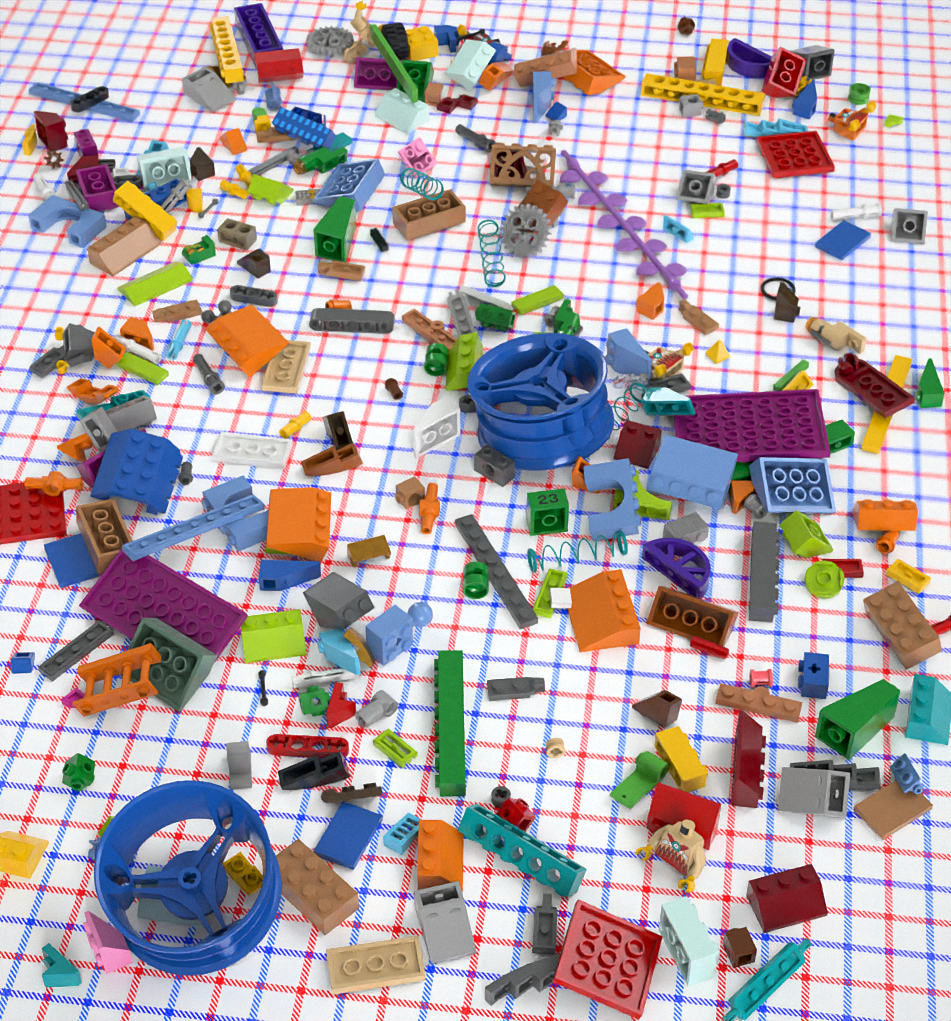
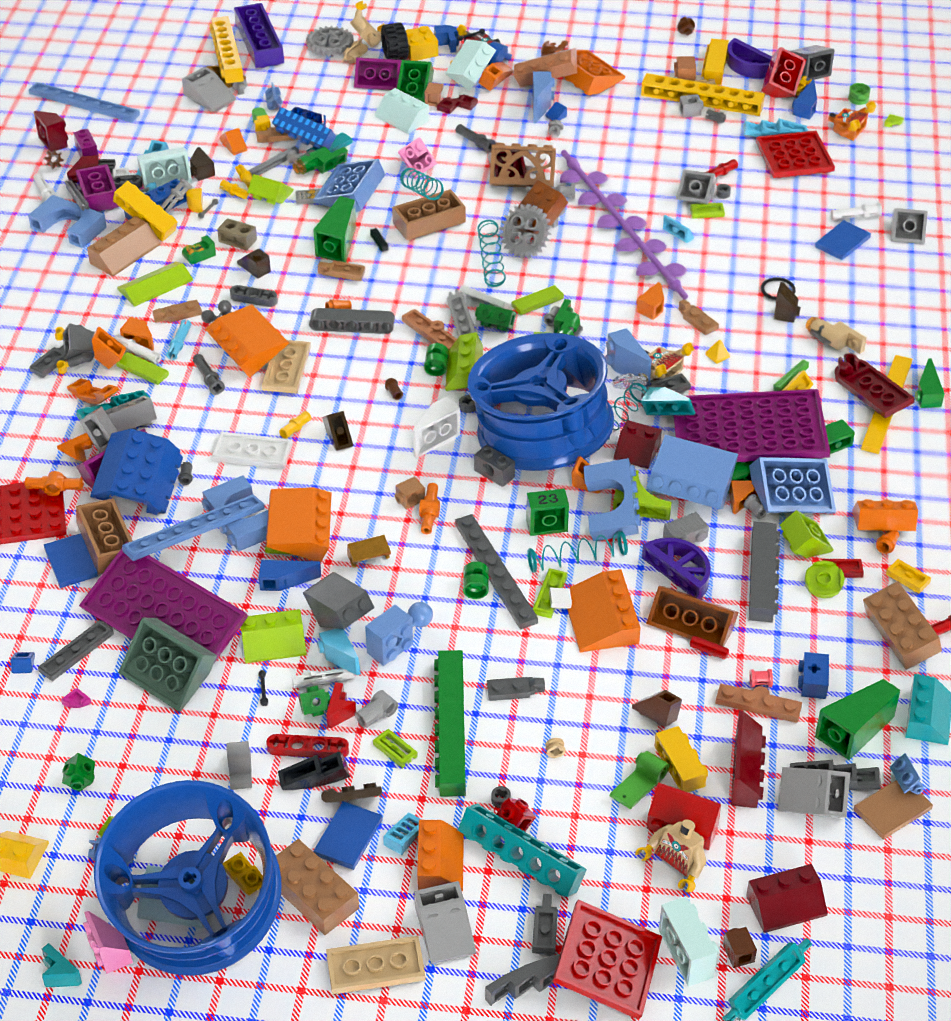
(30, 141): yellow slope -> none
(89, 99): black beam -> none
(112, 666): orange fence -> none
(279, 65): red slope -> none
(332, 461): dark orange slope -> none
(364, 652): pearl gold slope -> none
(394, 63): bright green tile -> none

